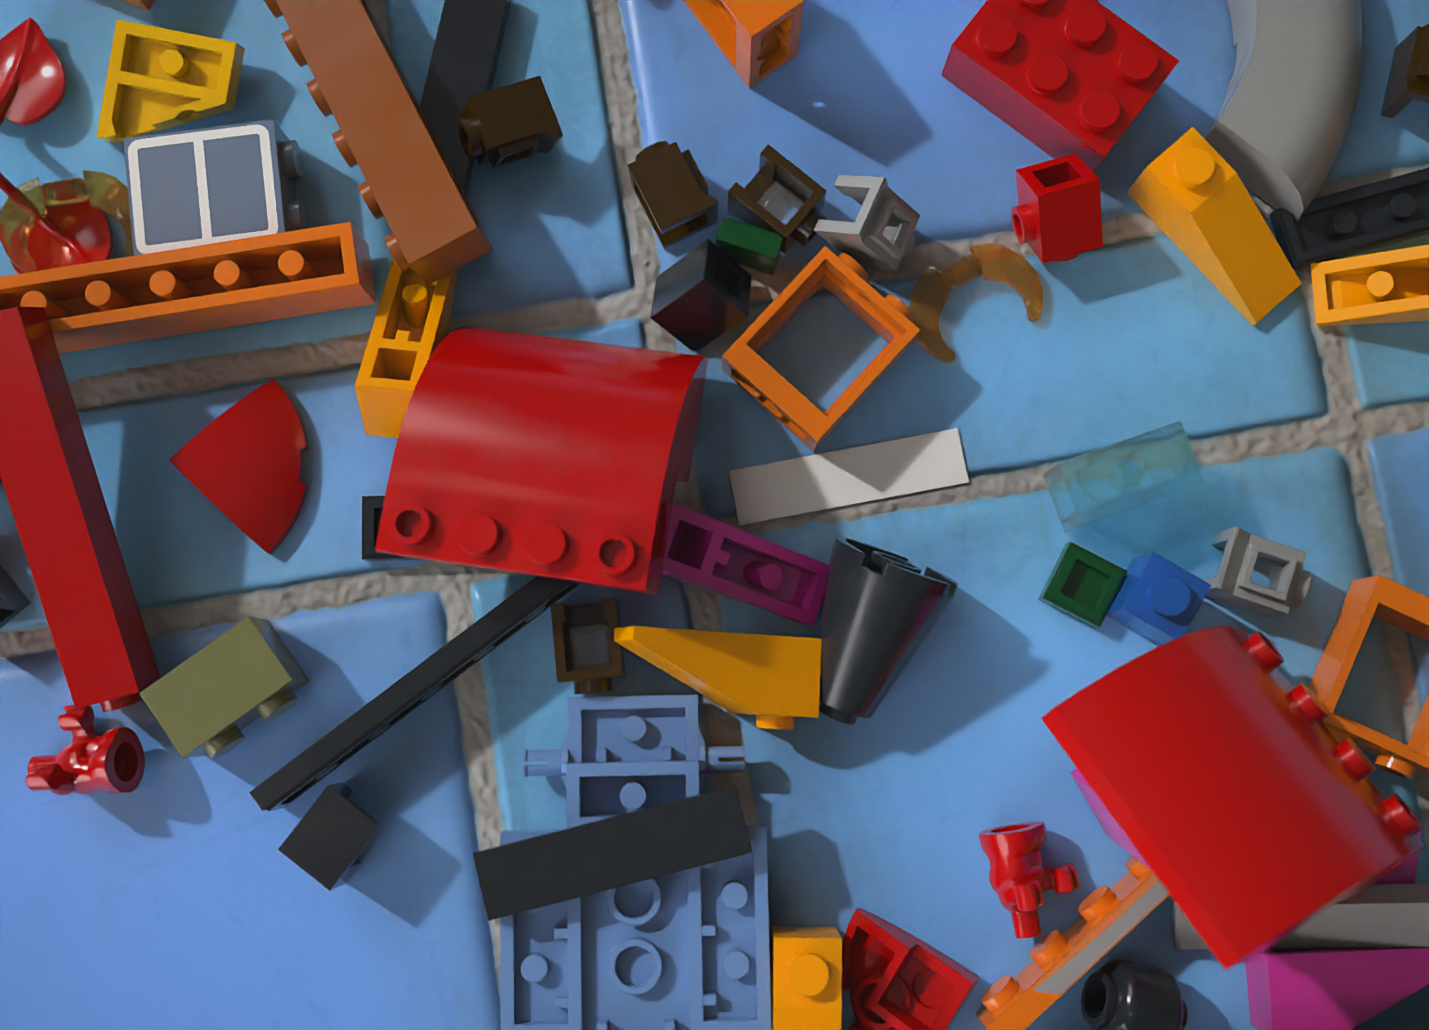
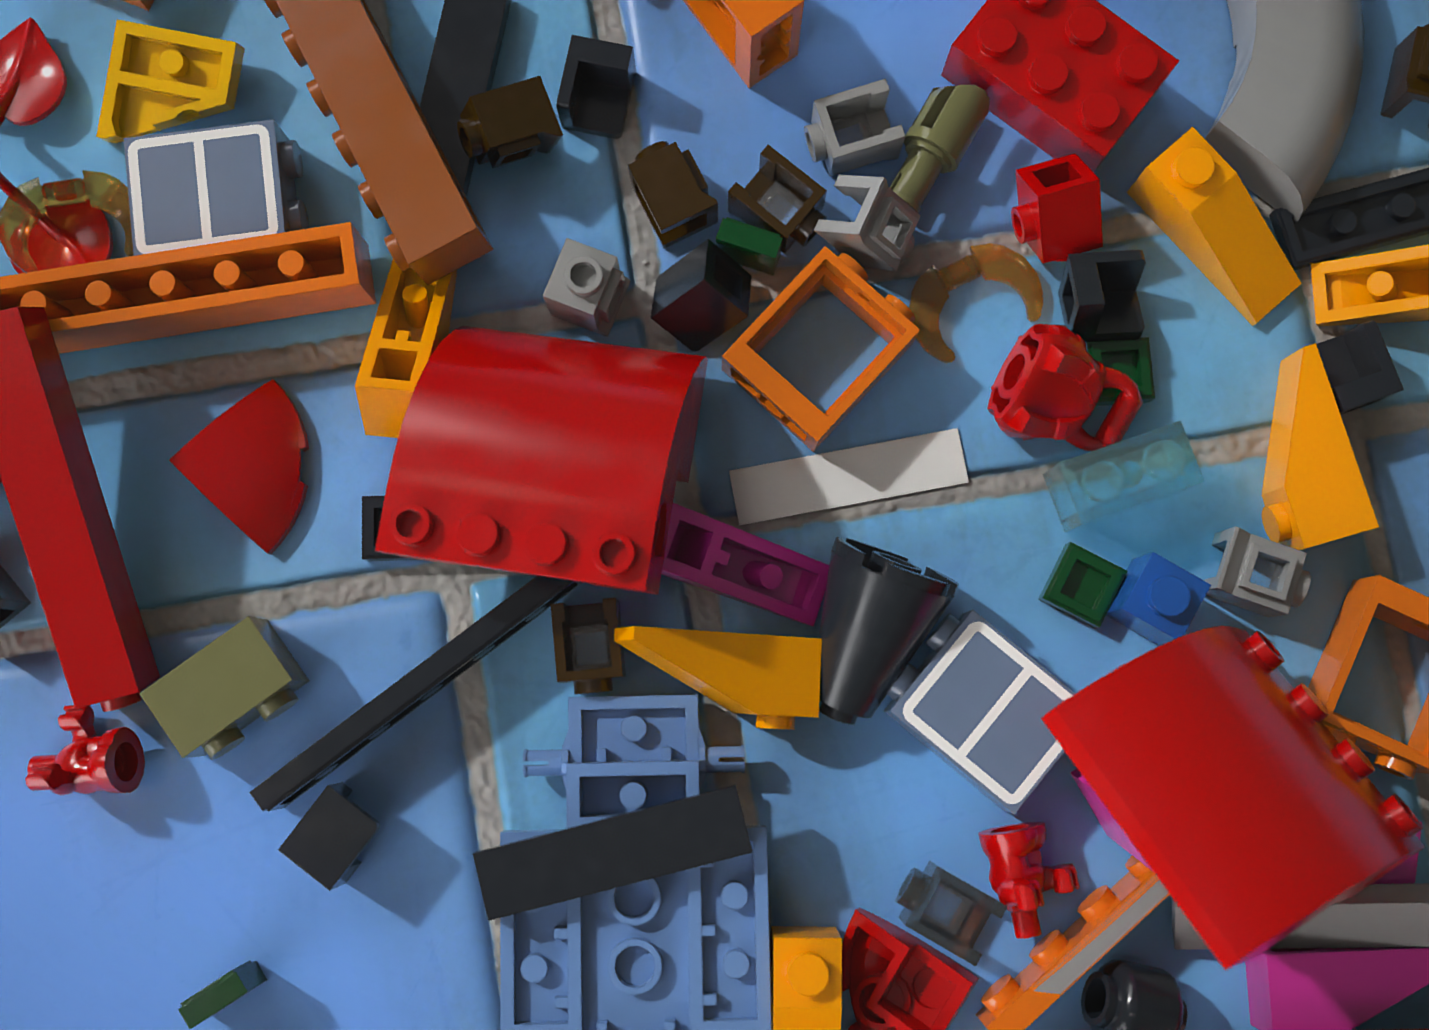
(221, 993): none -> dark green tile
(586, 287): none -> light grey window
(596, 87): none -> black panel
(853, 129): none -> light grey window
(939, 139): none -> olive arm
(946, 909): none -> clear smoke window
(982, 708): none -> sand blue brick
(1053, 388): none -> red piece
(1101, 295): none -> black panel
(1129, 357): none -> dark green tile
(1310, 470): none -> light orange slope
(1359, 367): none -> black panel

